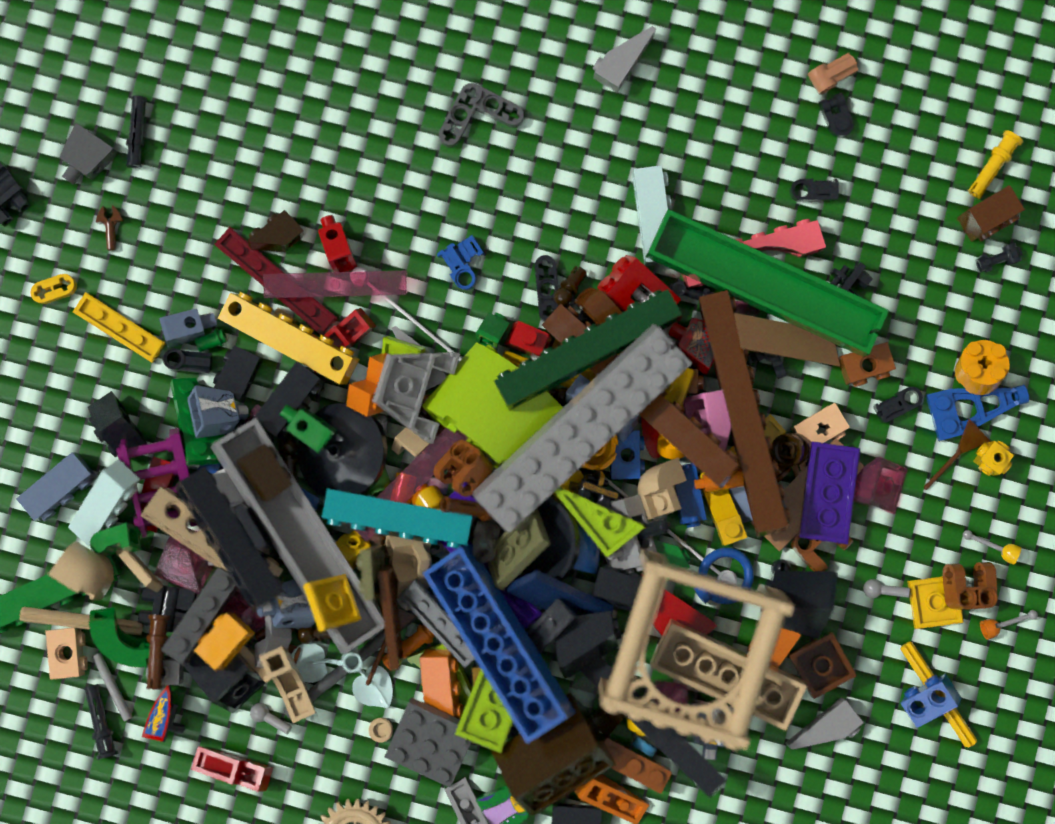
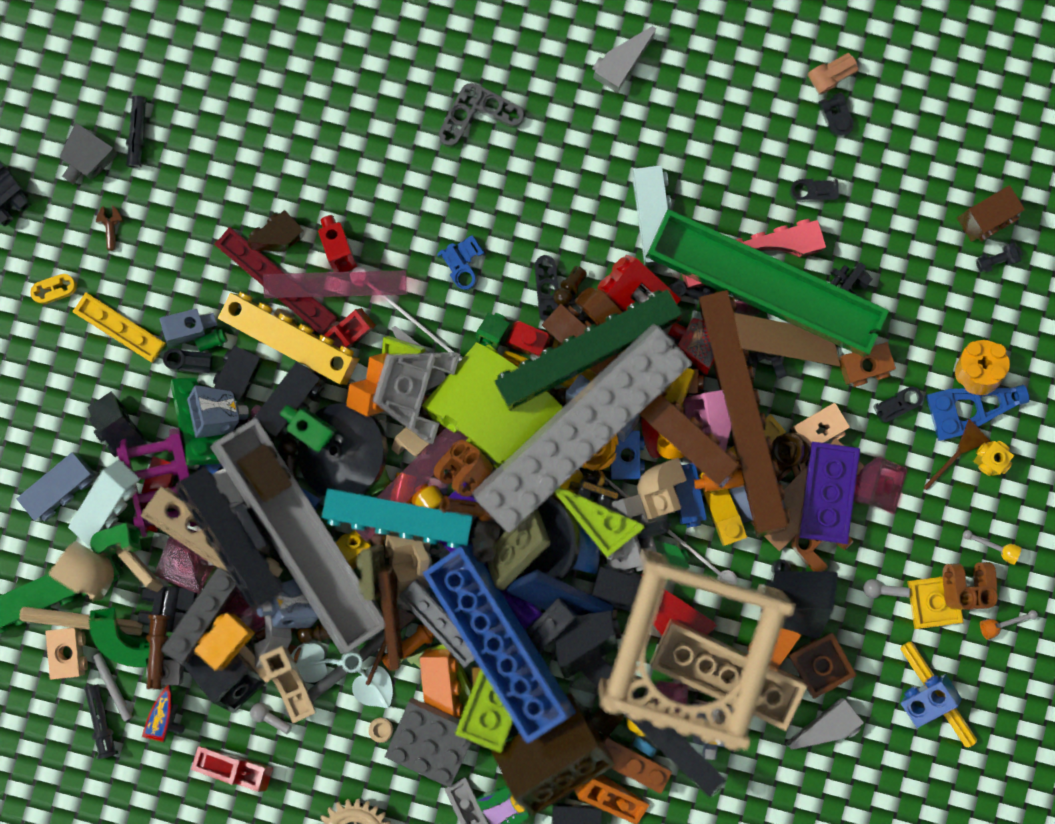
(332, 602): yellow tile -> none
(706, 595): blue piece -> none
(1000, 155): yellow pin -> none

